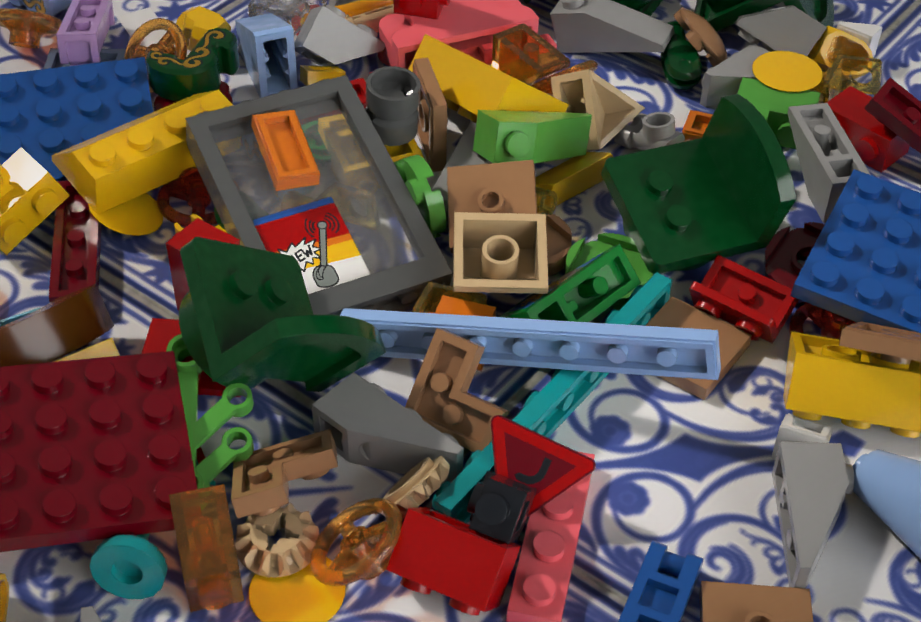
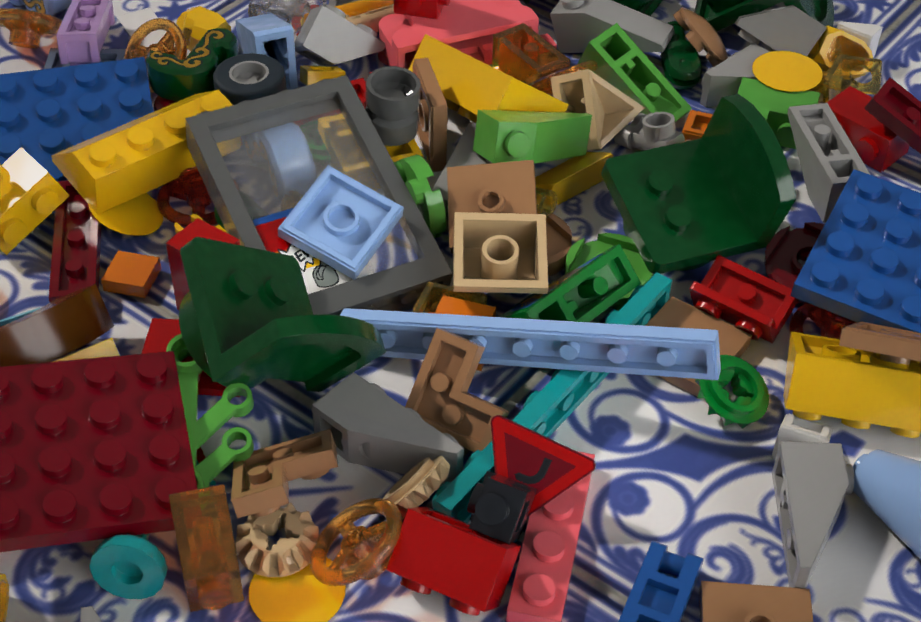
(131, 274): none -> orange tile
(249, 77): none -> black wheel
(285, 150): orange tile -> none
(340, 222): none -> light blue tile
(632, 73): none -> bright green slope
(747, 386): none -> green gear

